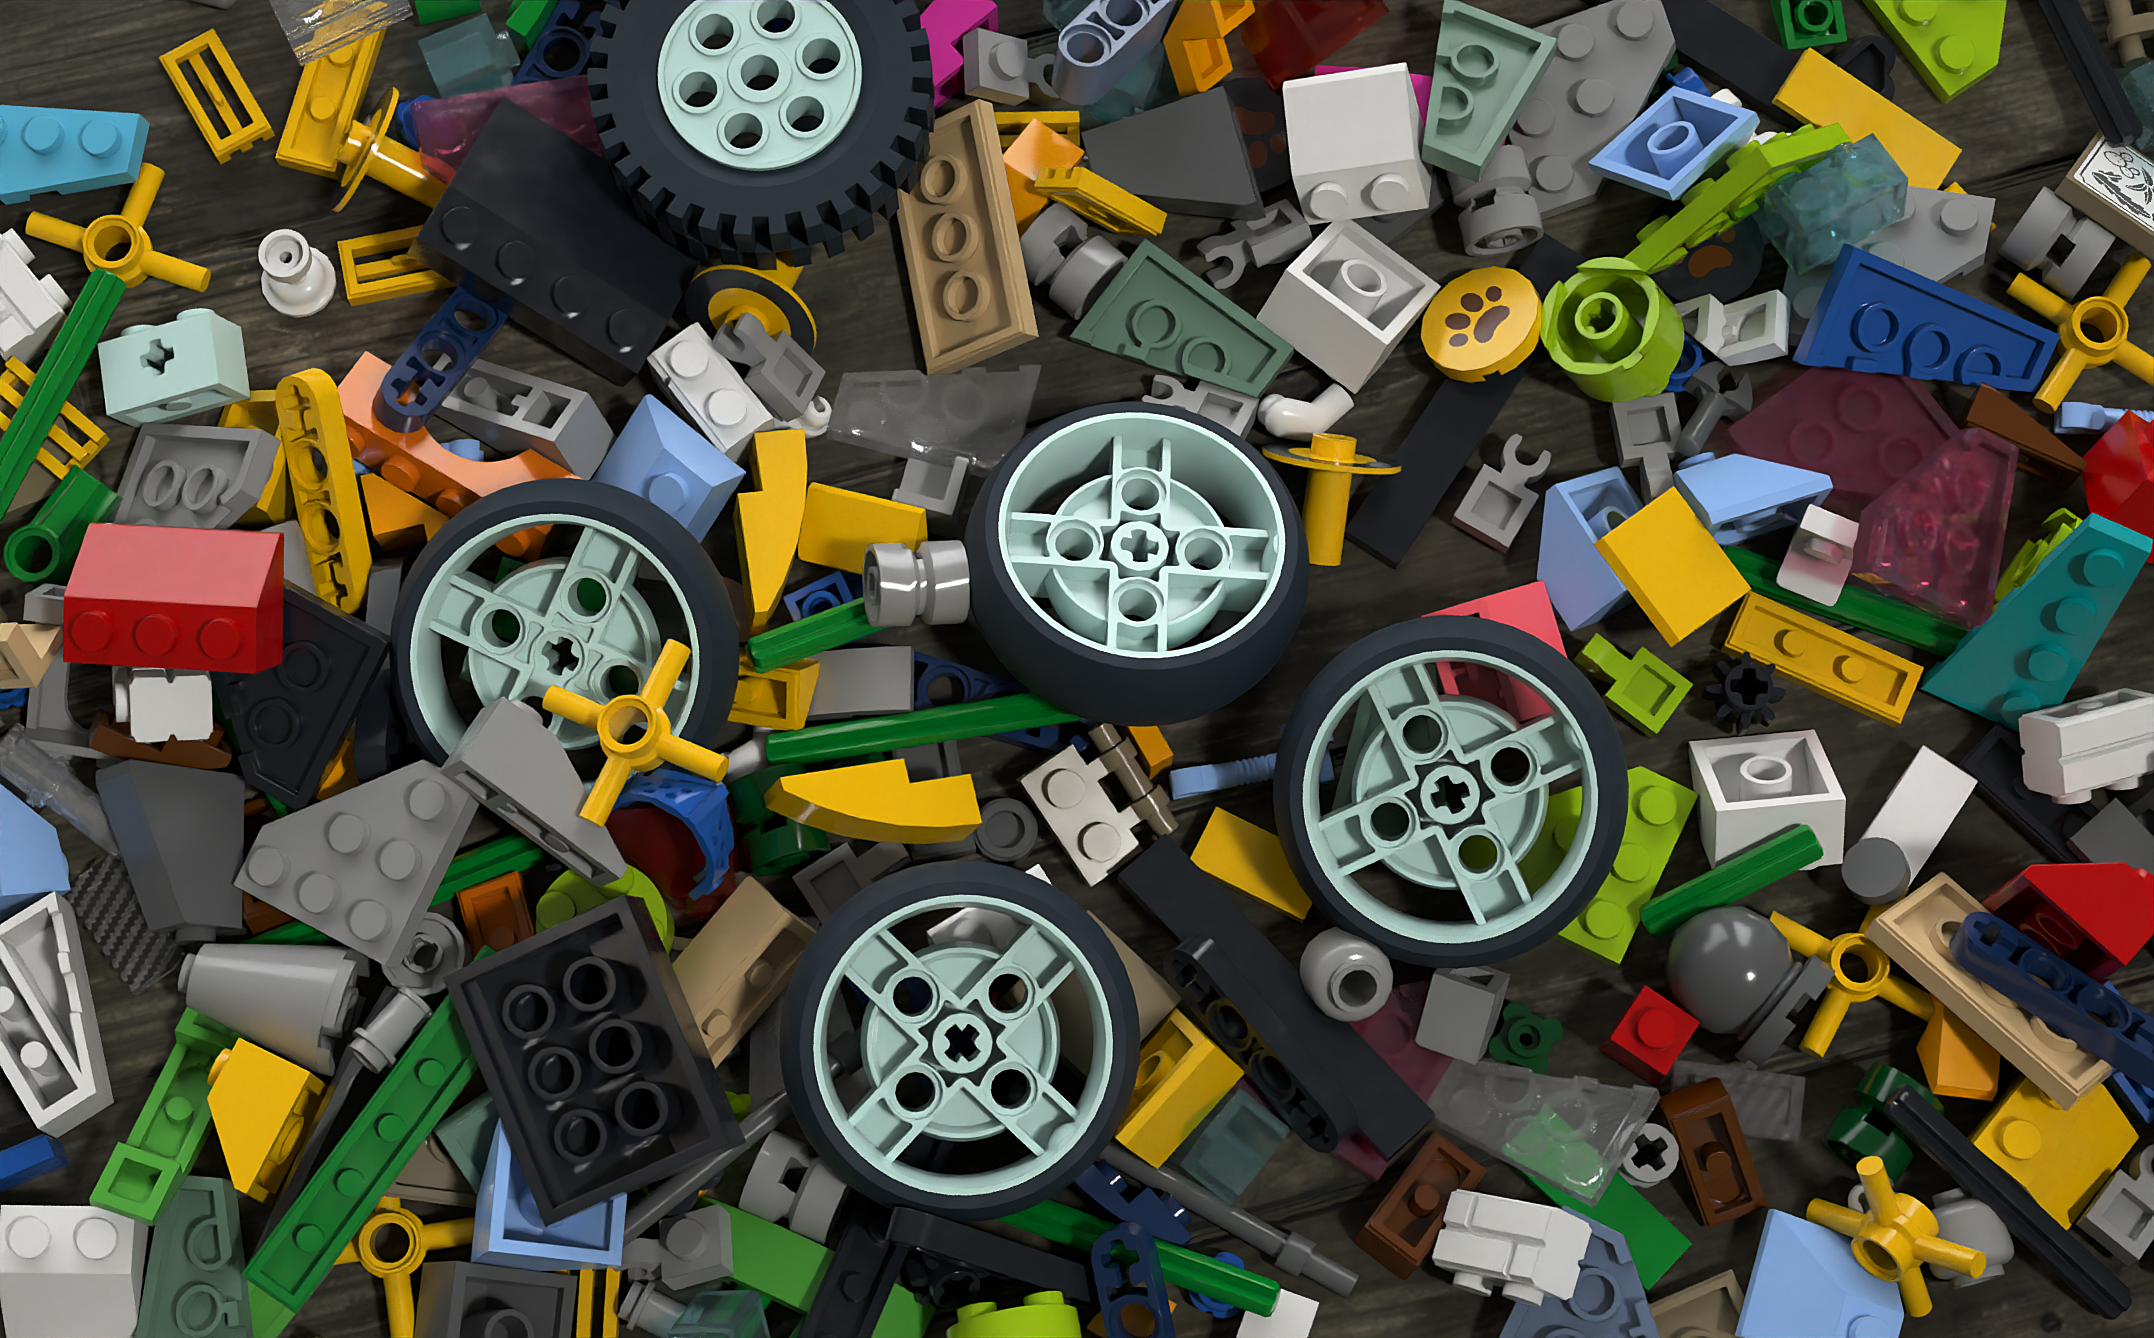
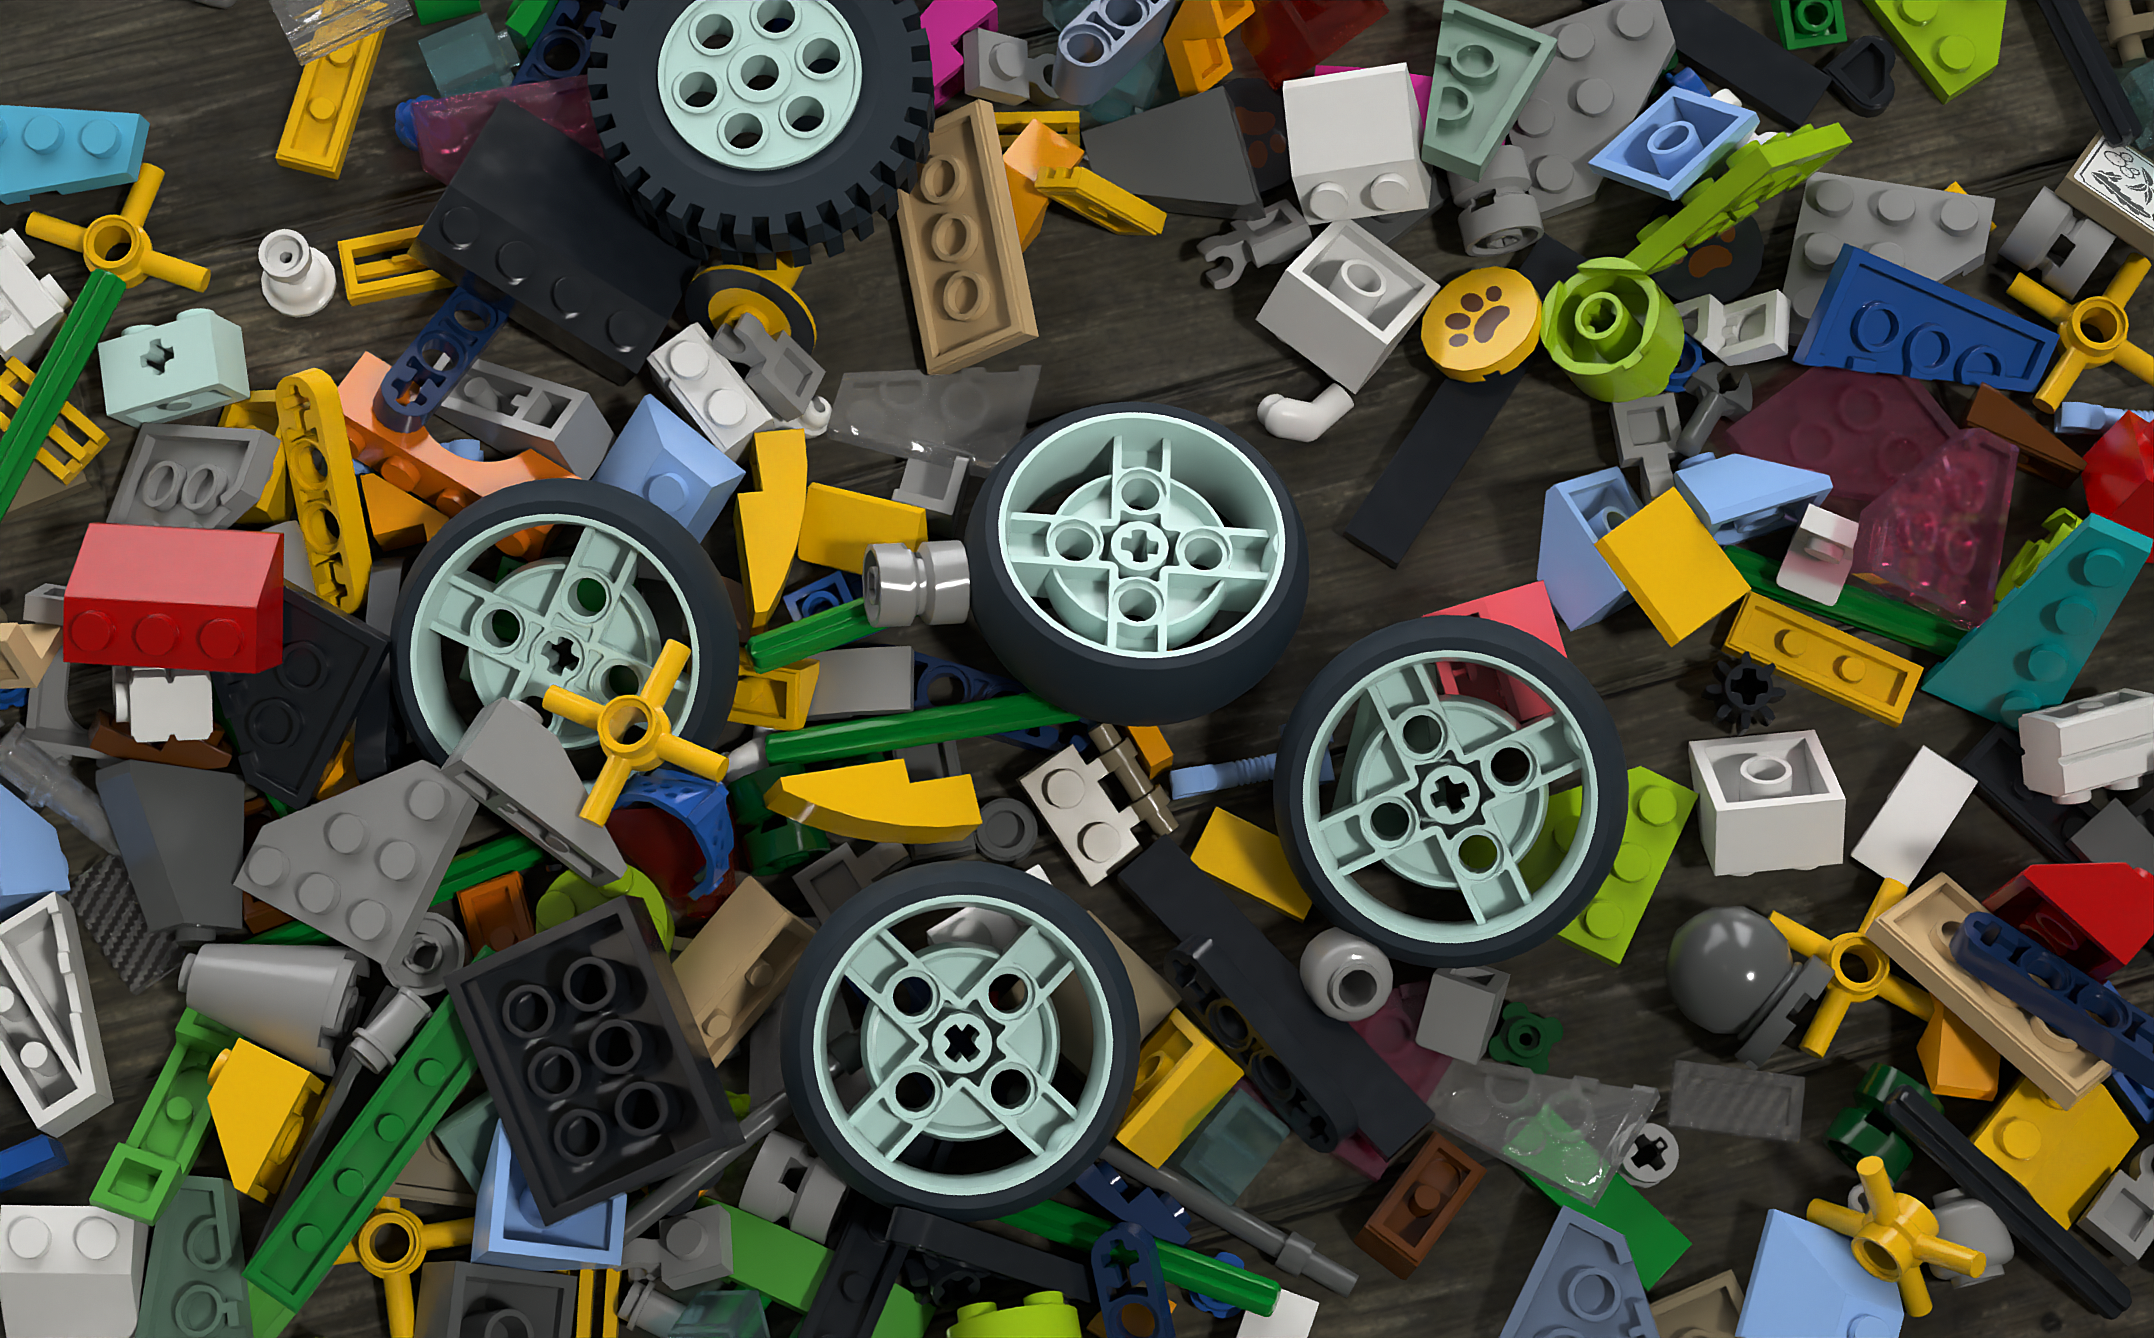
(63, 525): green piece -> none
(240, 137): yellow tile -> none
(371, 153): yellow piece -> none
(1068, 260): light grey wheel -> none
(1182, 326): sand green wing -> none
(1217, 403): light grey plate -> none
(1329, 476): yellow piece -> none
(1499, 501): light grey plate -> none
(1511, 1246): white brick -> none
(1640, 689): lime plate -> none
(1649, 1035): red brick -> none
(1713, 1151): reddish brown slope -> none
(1731, 880): green axle -> none
(1826, 94): yellow tile -> none
(1834, 203): clear light blue brick -> none
(1876, 871): dark grey tile -> none

